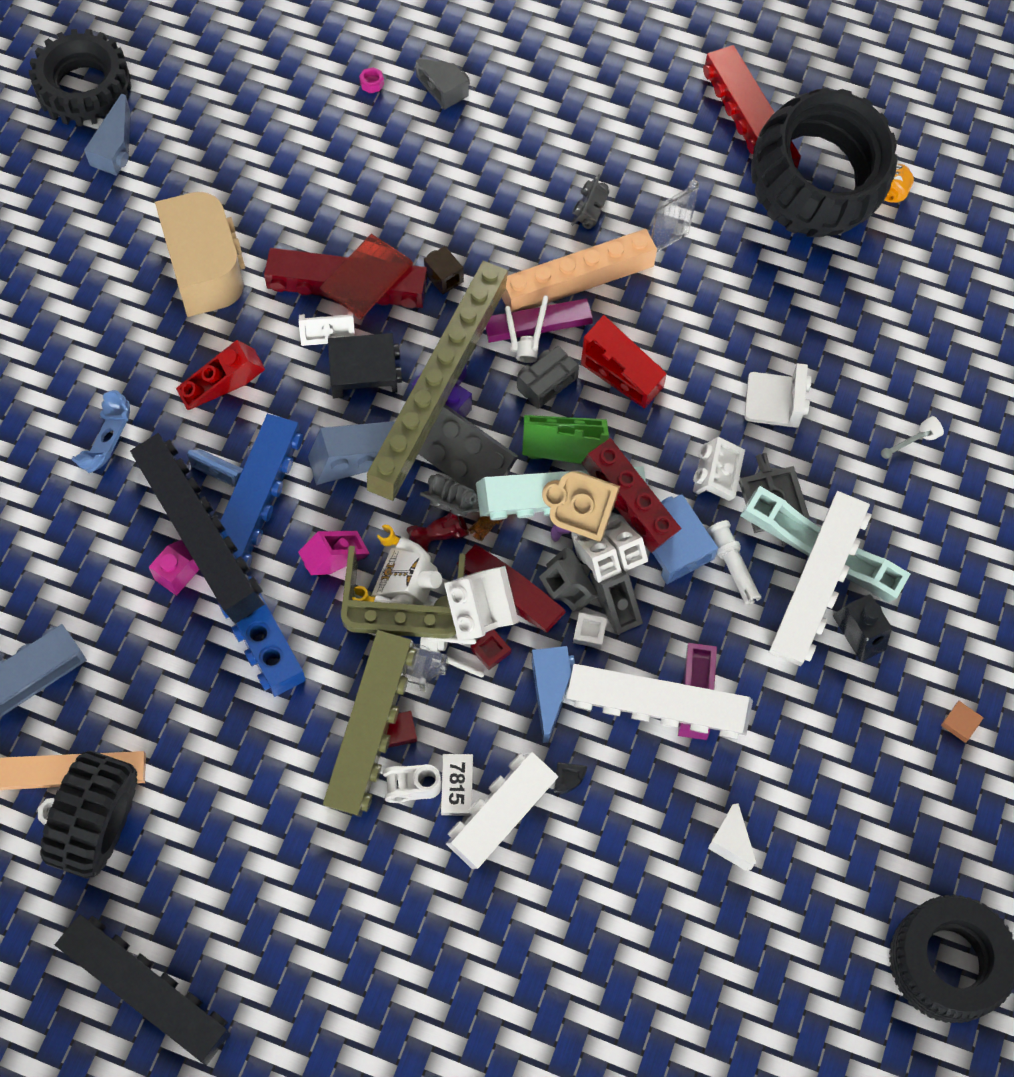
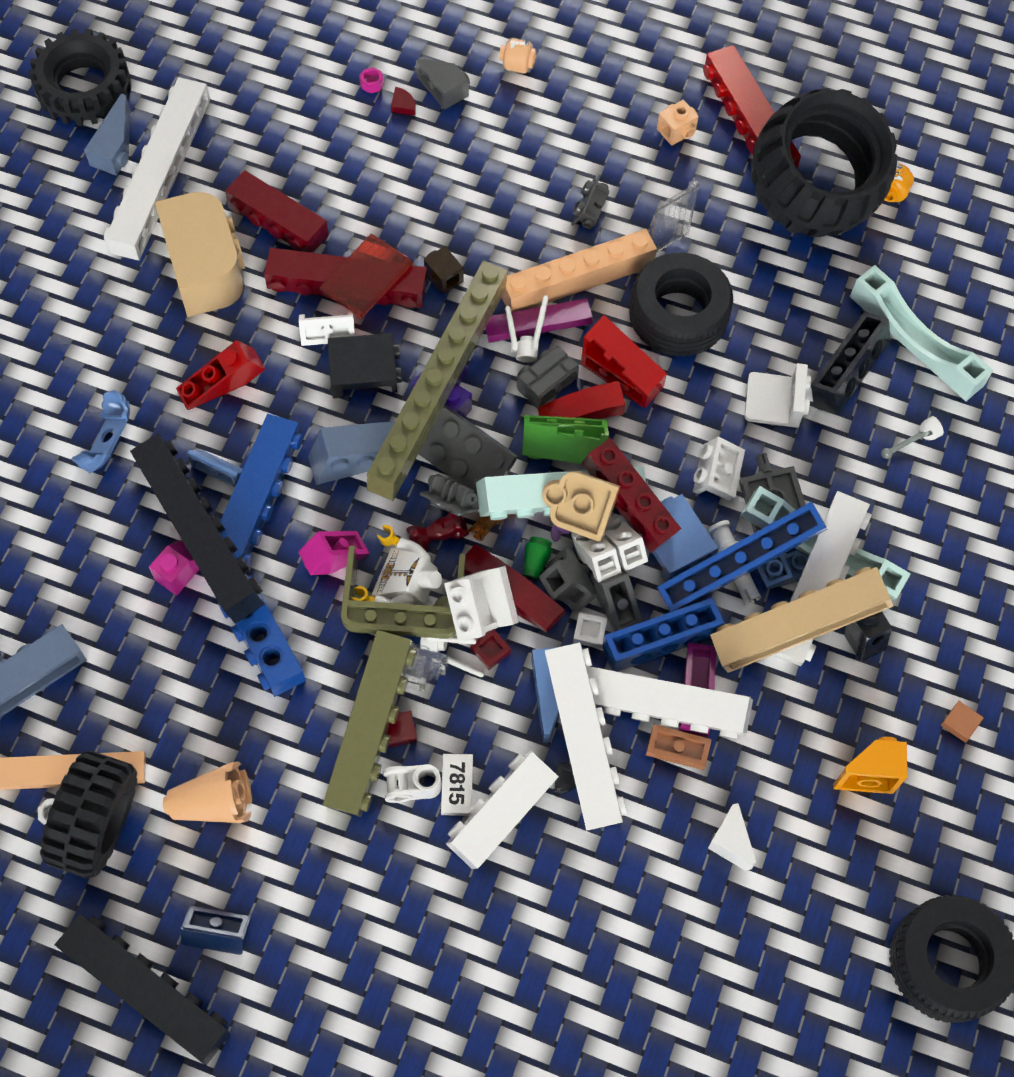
(157, 168): none -> white brick
(212, 797): none -> light nougat cone
(215, 930): none -> dark blue slope
(276, 213): none -> dark red brick
(403, 102): none -> dark red tile
(518, 55): none -> light nougat head
(536, 557): none -> green cone
(584, 736): none -> white brick
(592, 403): none -> red slope
(661, 635): none -> blue brick
(677, 122): none -> light nougat brick
(678, 747): none -> nougat plate
(686, 275): none -> black tyre
(742, 557): none -> blue brick
(783, 569): none -> medium blue slope
(801, 619): none -> tan brick
(851, 363): none -> black brick
(876, 769): none -> light orange slope
(956, 367): none -> light aqua arch

